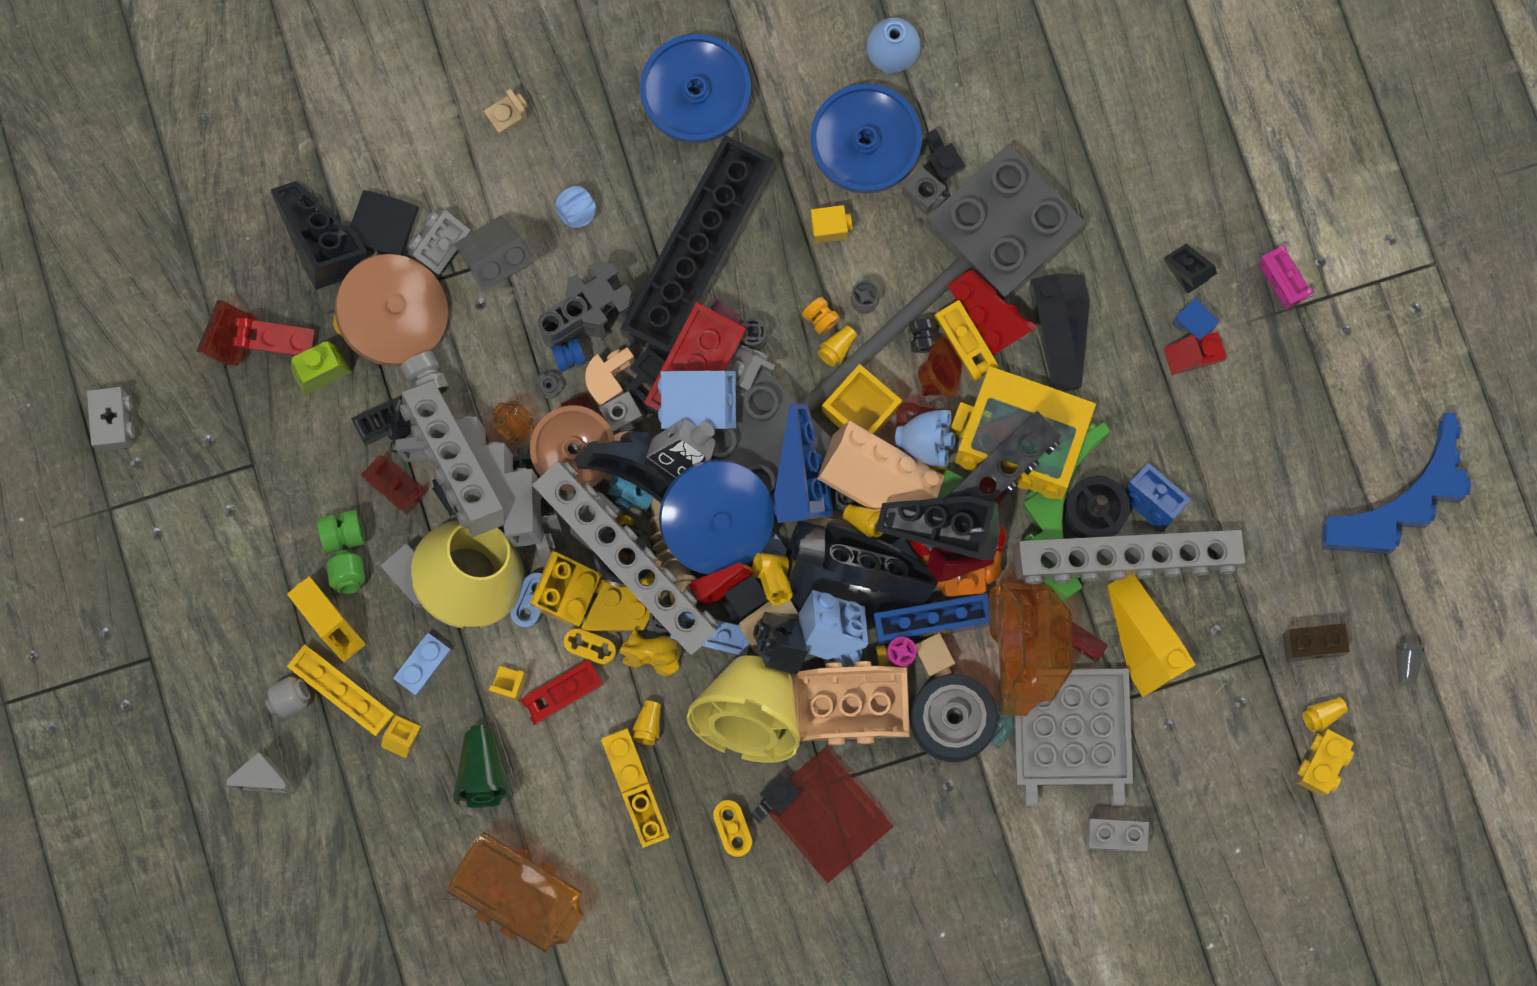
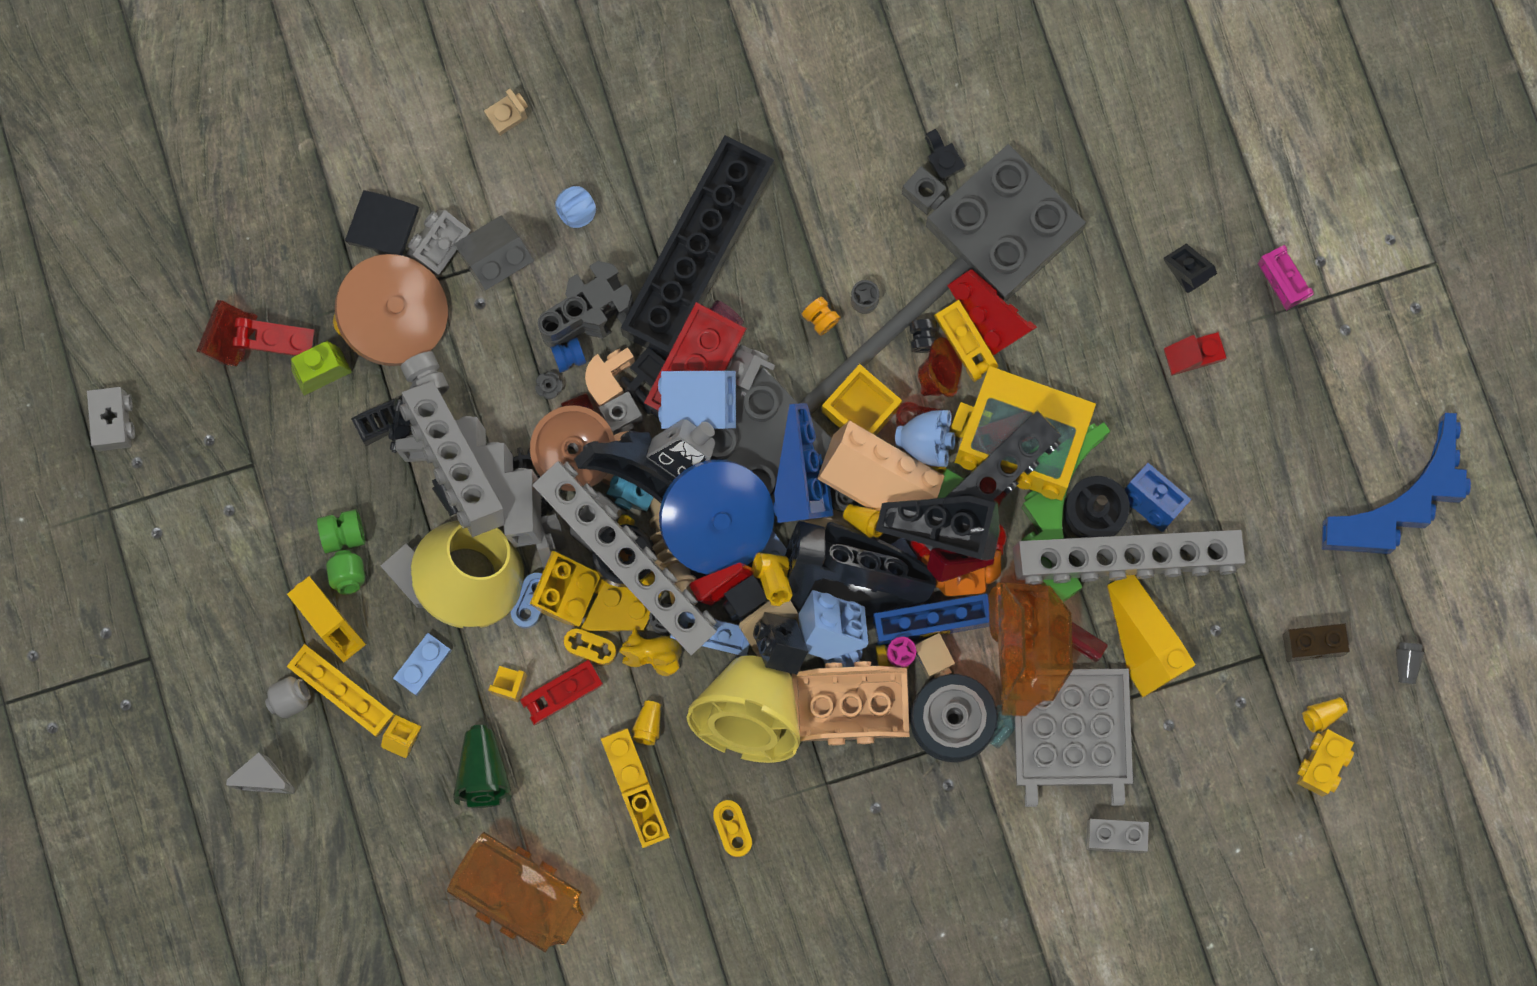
(321, 241): black wedge -> none
(393, 484): clear red hinge -> none
(512, 421): clear orange head -> none
(691, 65): blue dish -> none
(754, 339): dark grey wheel -> none
(777, 796): black plate -> none
(830, 224): yellow brick -> none
(831, 817): clear red piece -> none
(836, 347): yellow cone -> none
(871, 115): blue dish -> none
(889, 53): light blue piece -> none
(1062, 321): black wedge -> none
(1195, 320): blue panel -> none

